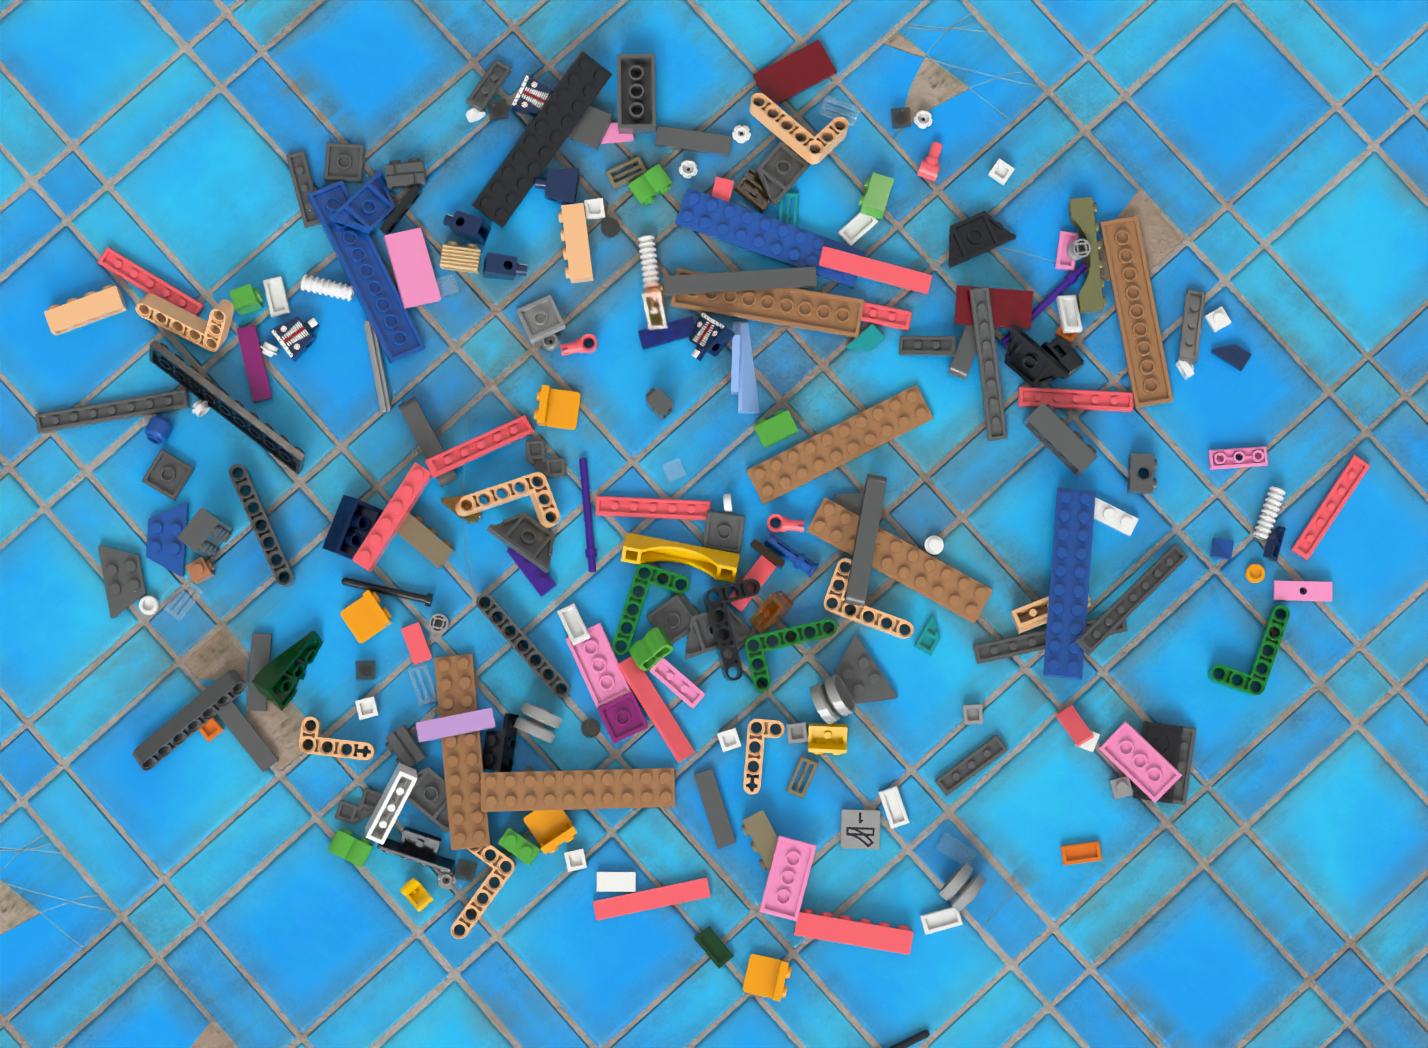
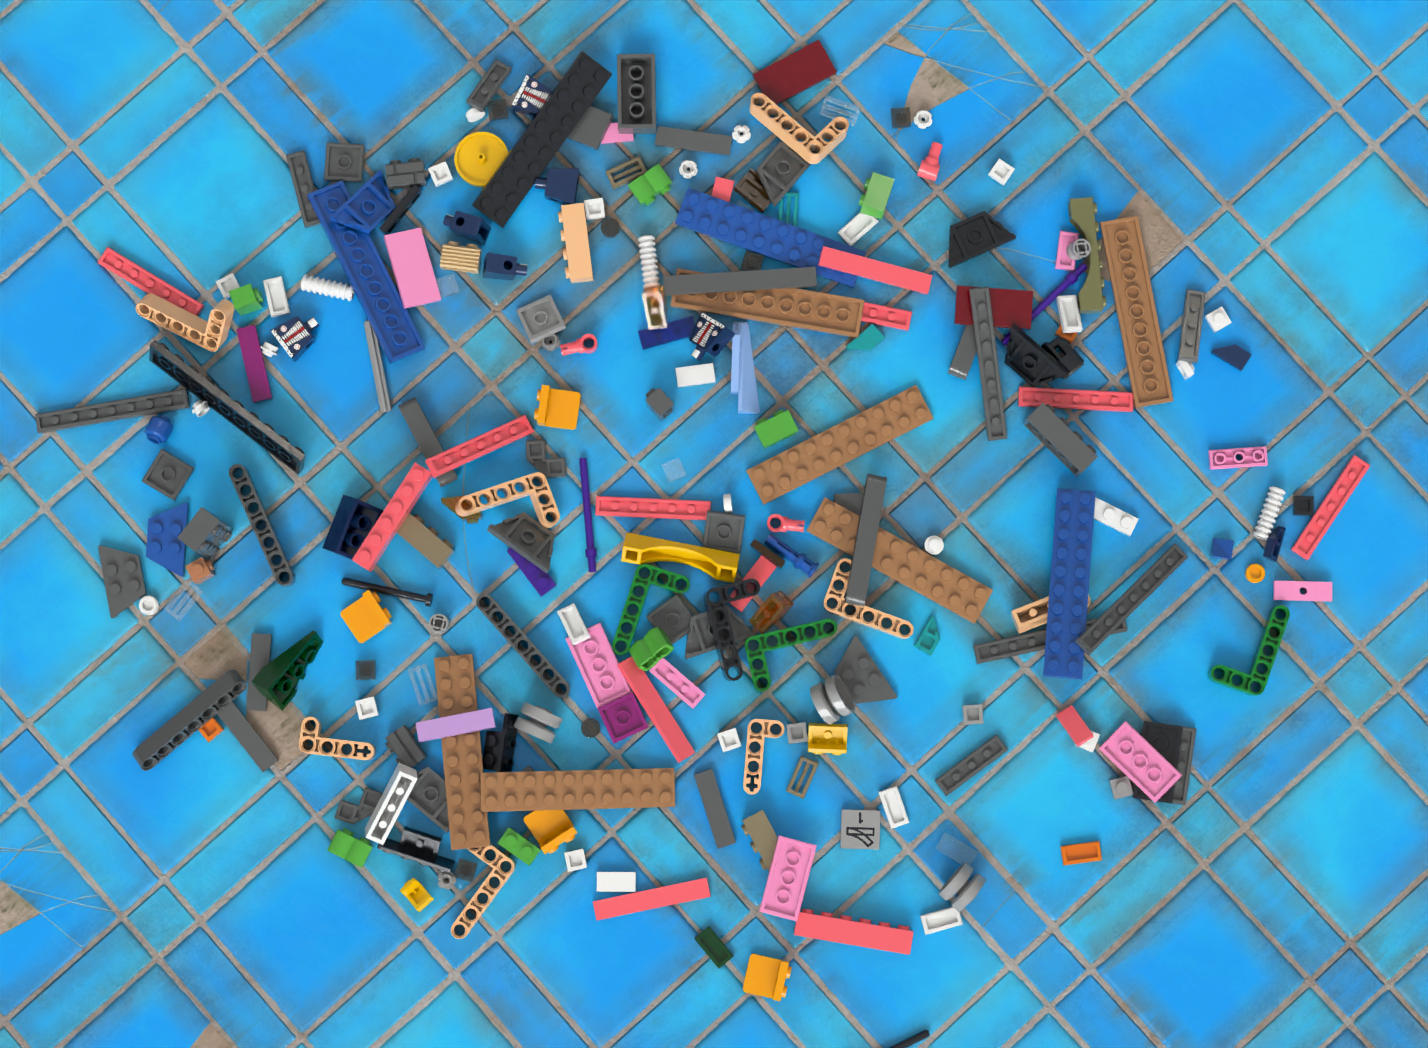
(85, 310): light nougat brick -> none
(227, 284): none -> white plate
(416, 643): coral tile -> none
(440, 174): none -> white plate
(479, 157): none -> yellow piece
(695, 375): none -> white tile
(752, 261): none -> clear smoke plate
(927, 345): dark grey tile -> none
(1136, 484): dark grey brick -> none
(1303, 505): none -> black tile

